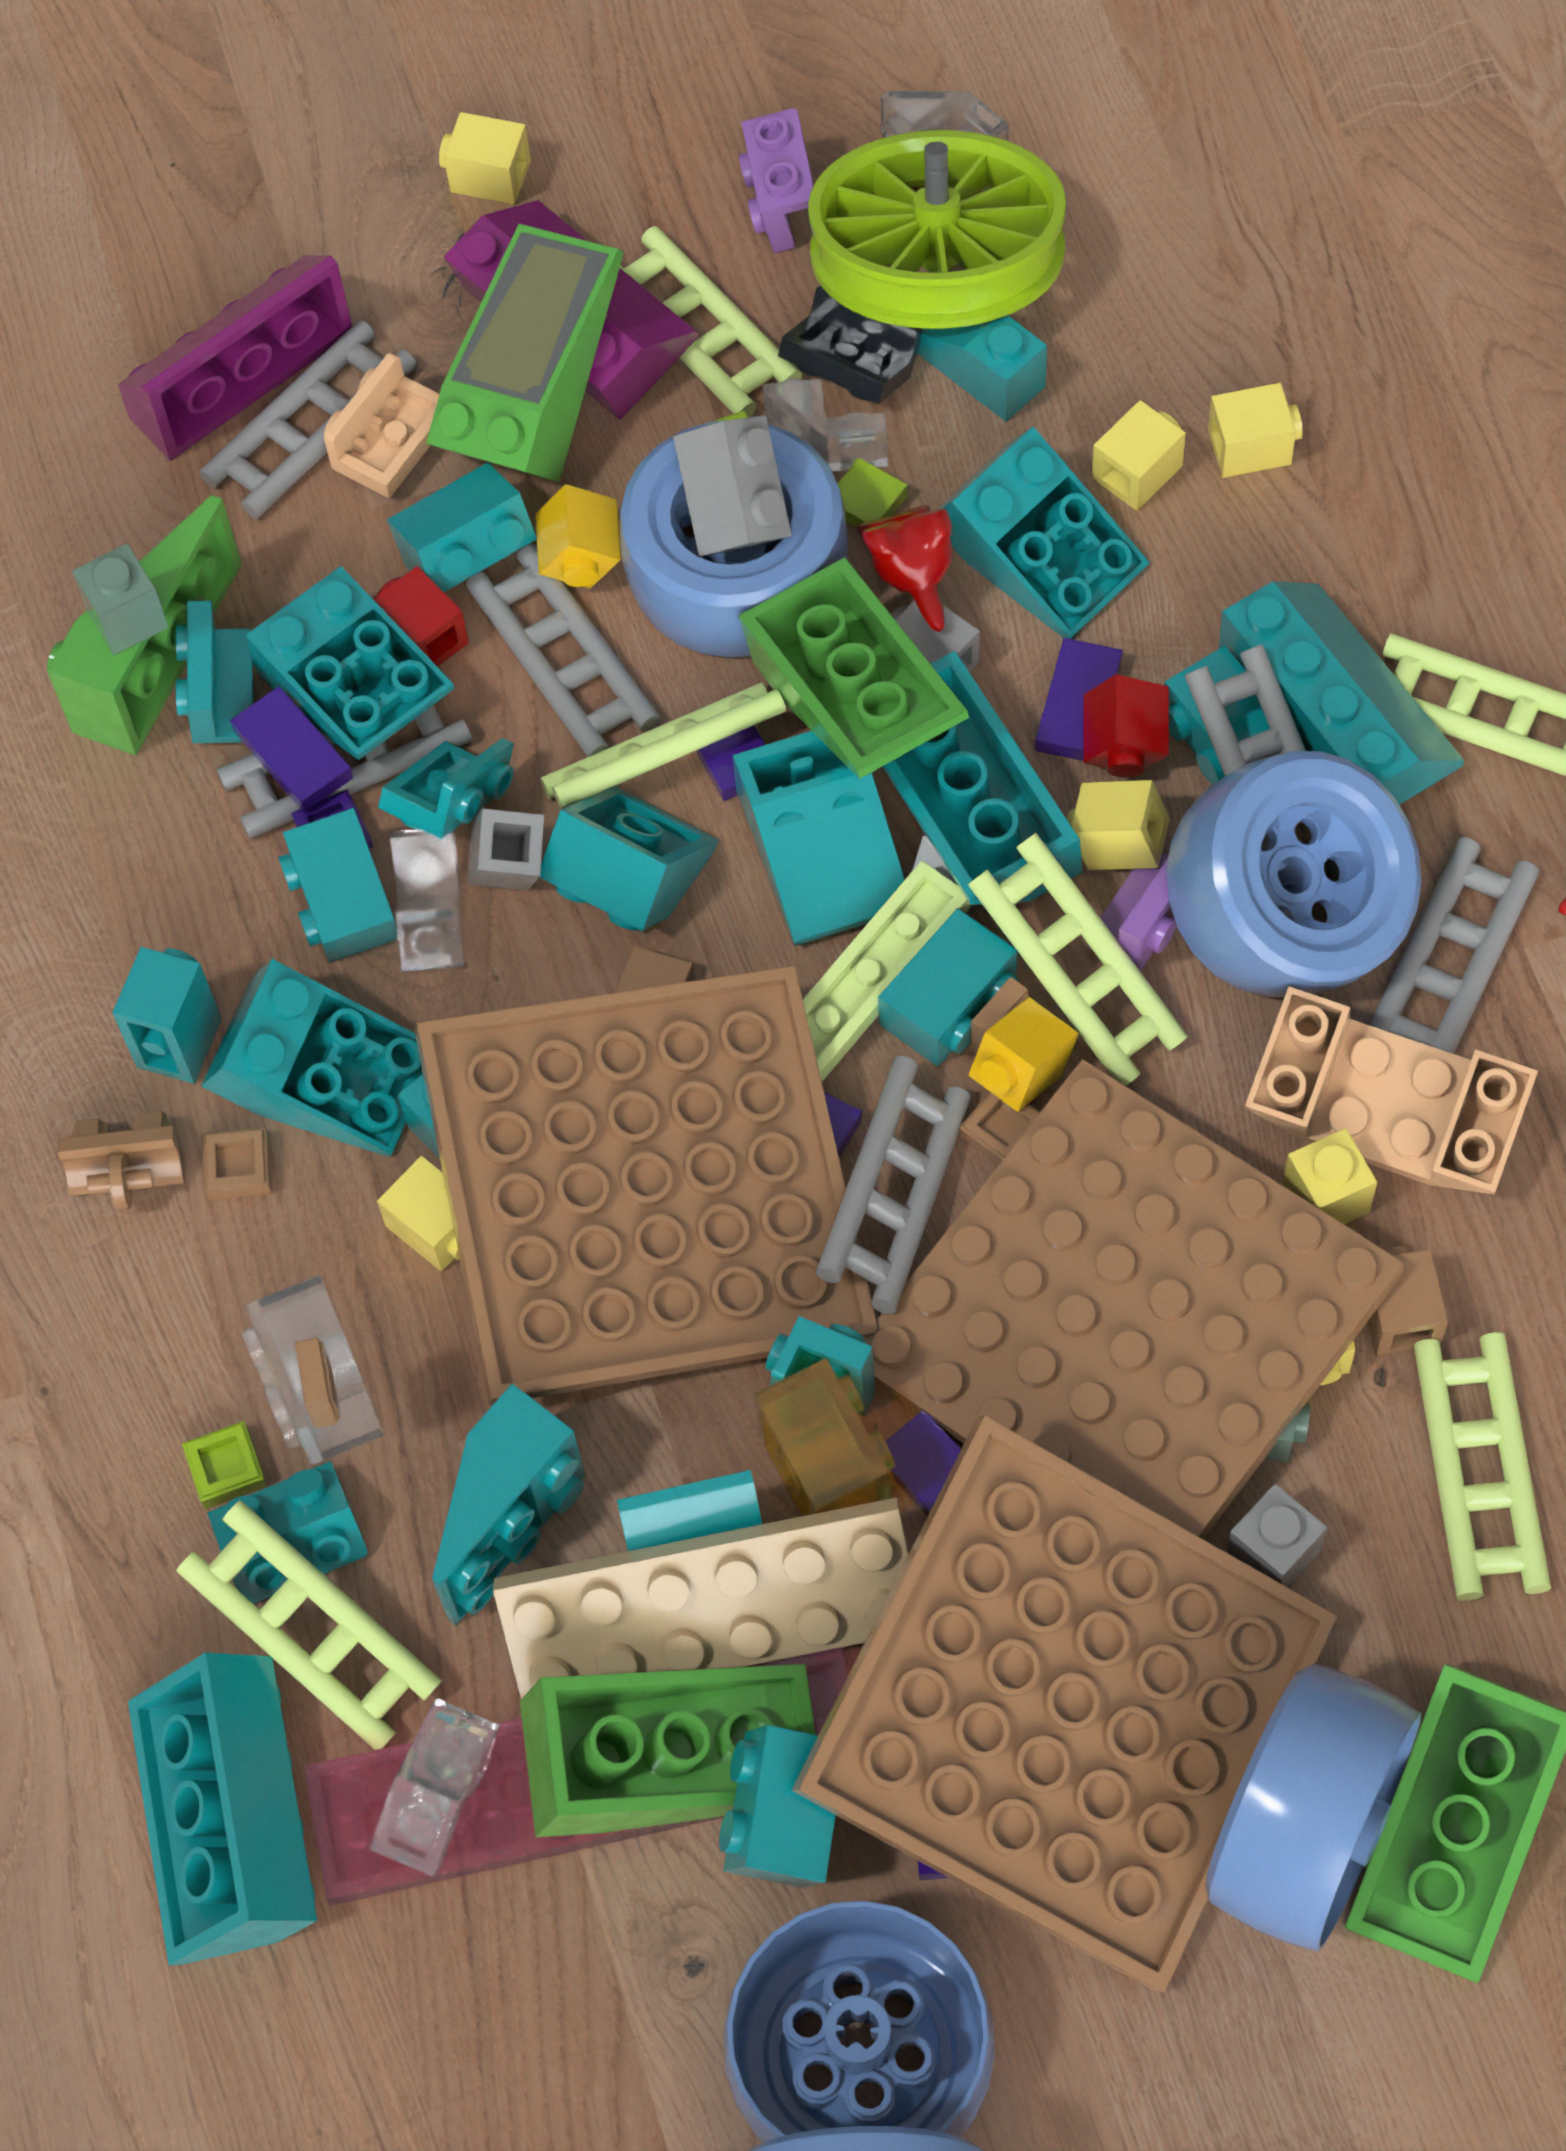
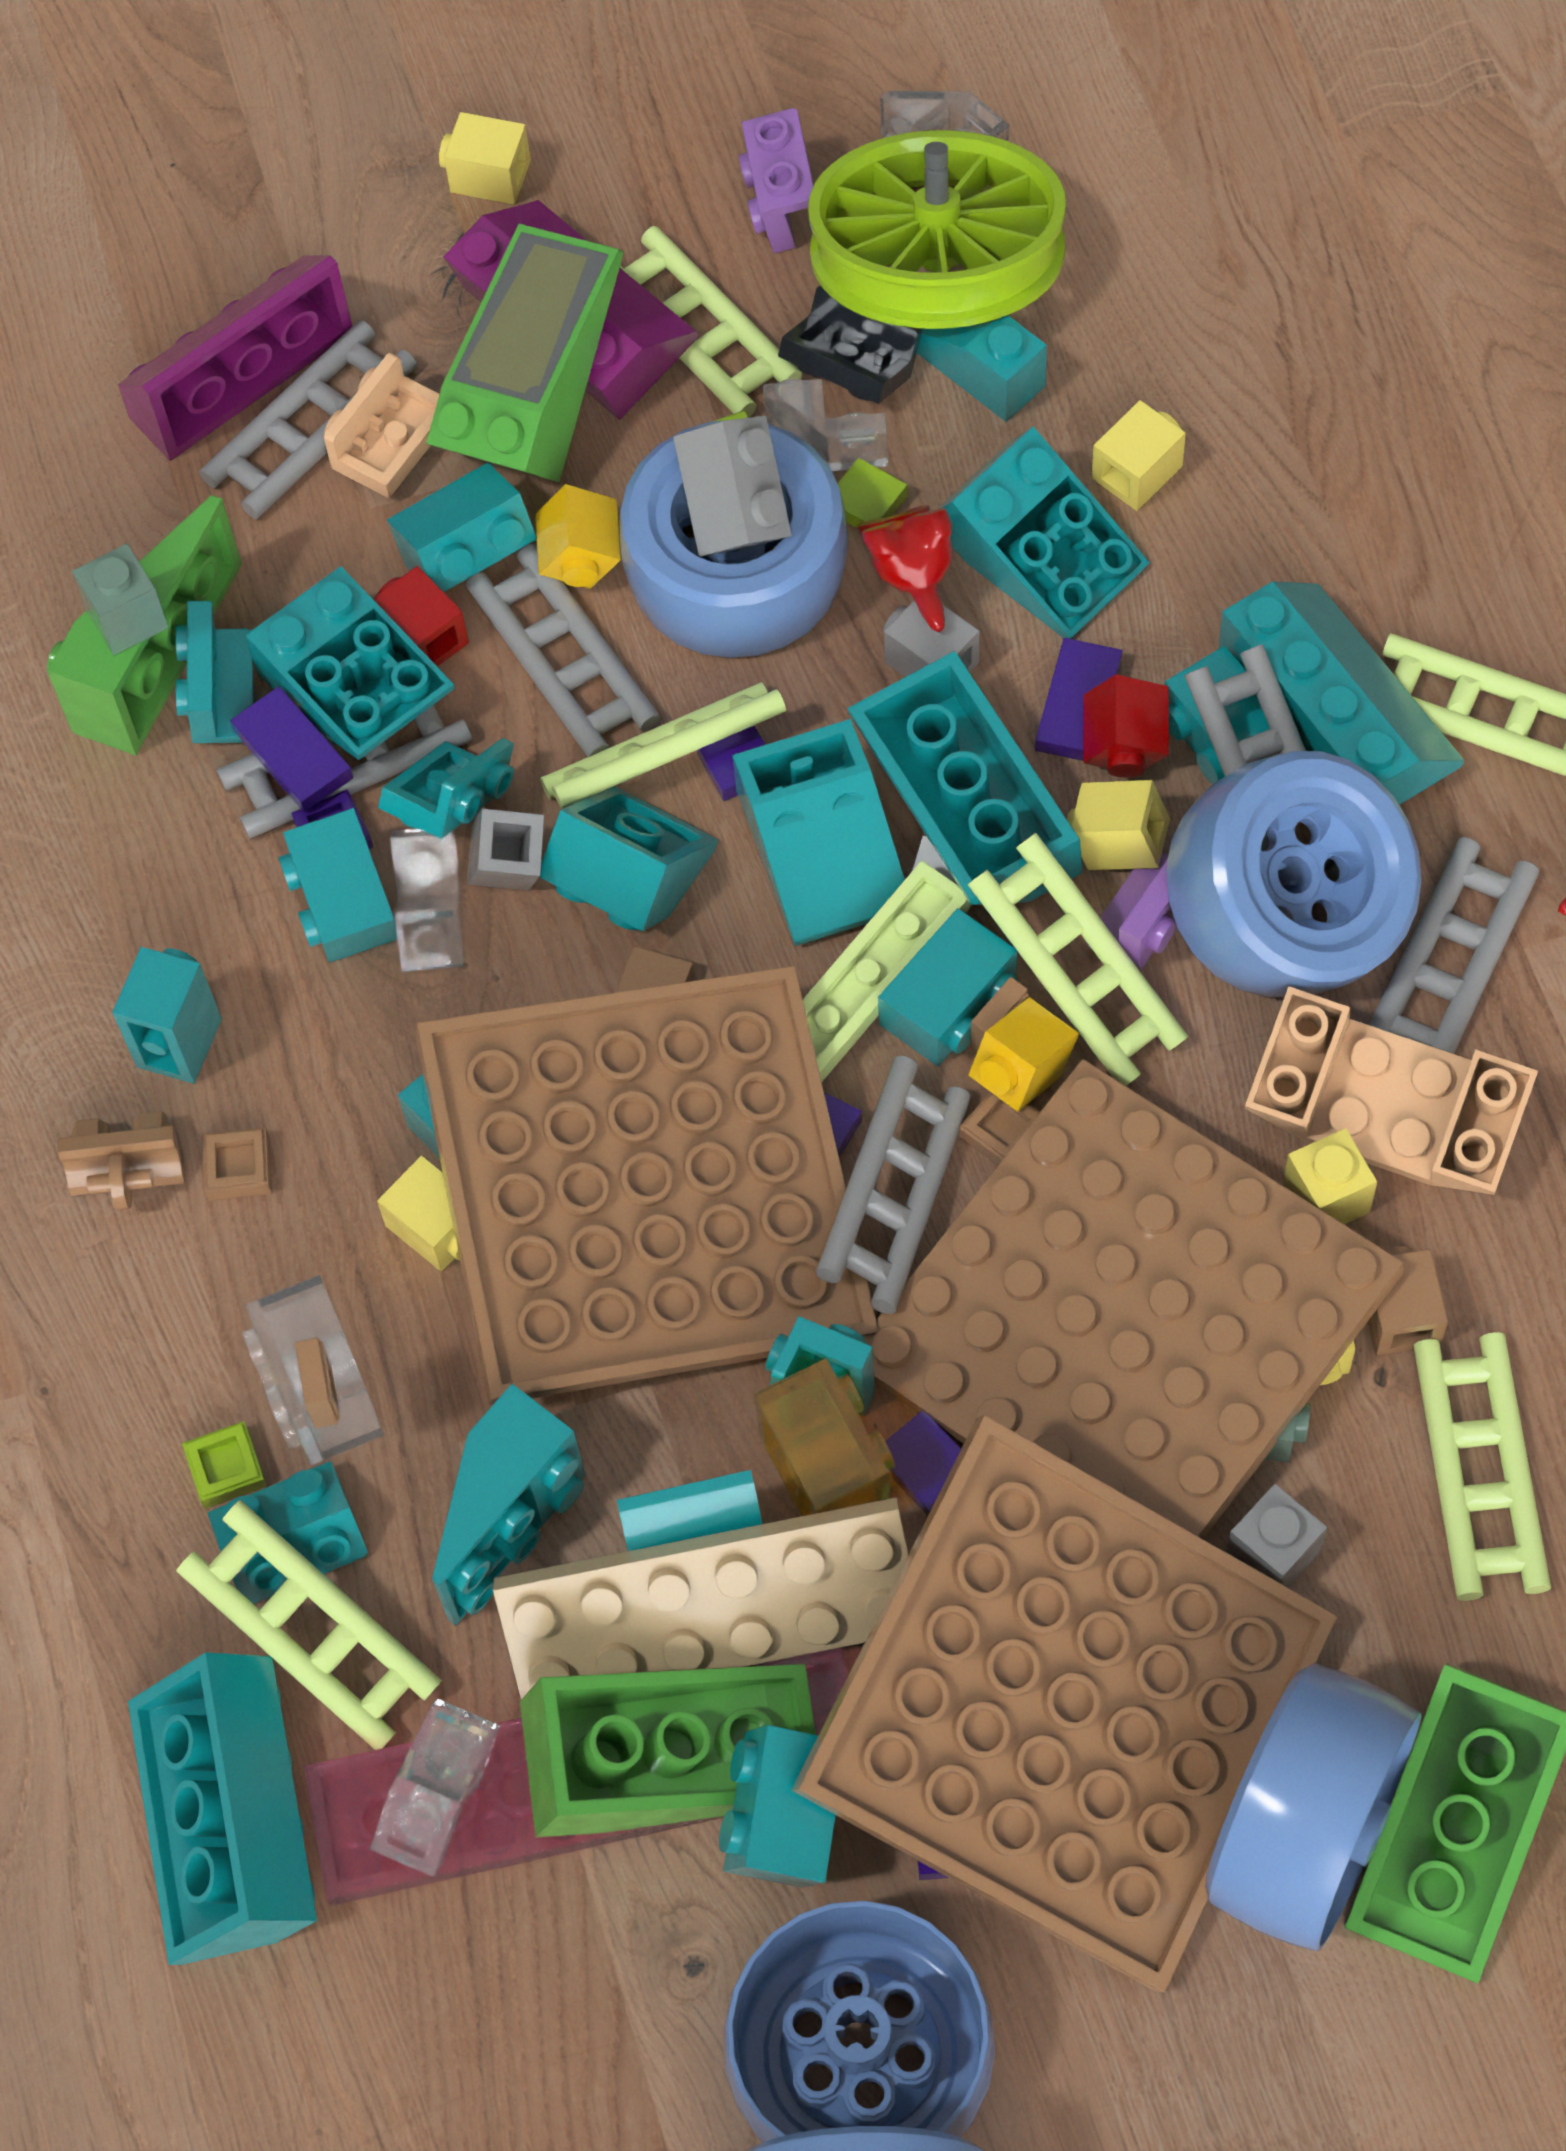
(315, 1061): teal slope -> none
(849, 669): bright green slope -> none
(1253, 429): light yellow brick -> none

